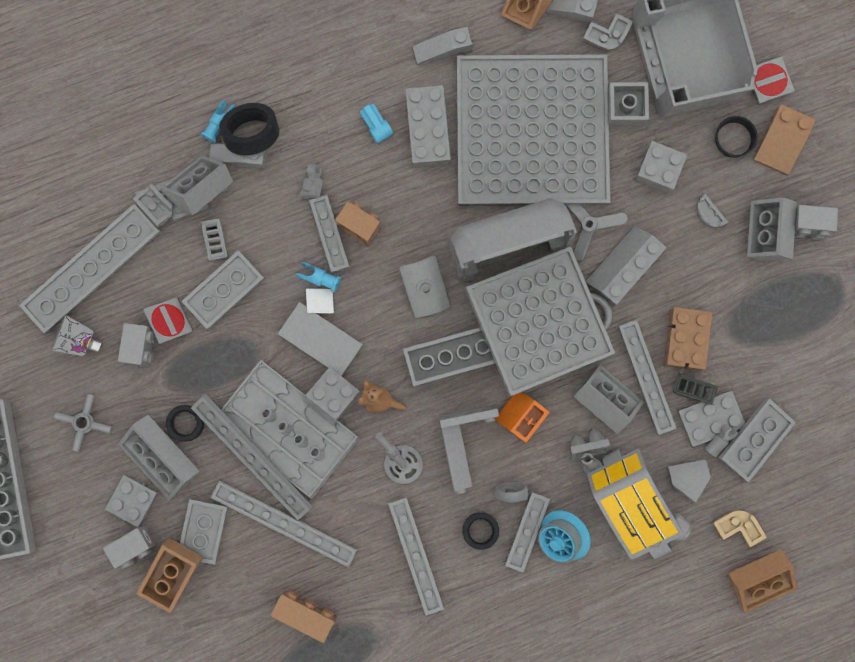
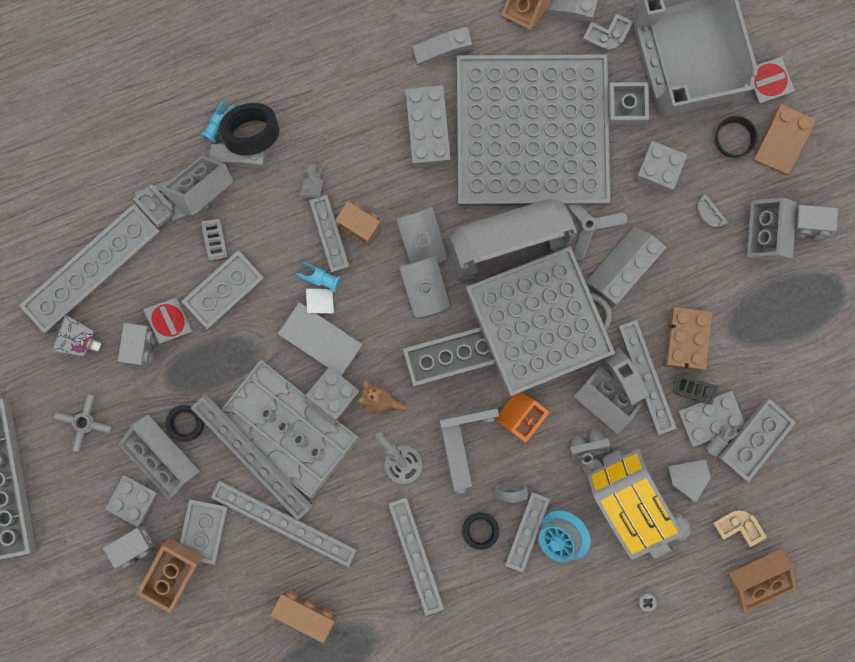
(377, 126): medium azure piece -> none
(422, 236): none -> light grey shield
(626, 376): none -> light grey slope
(641, 602): none -> light grey bush

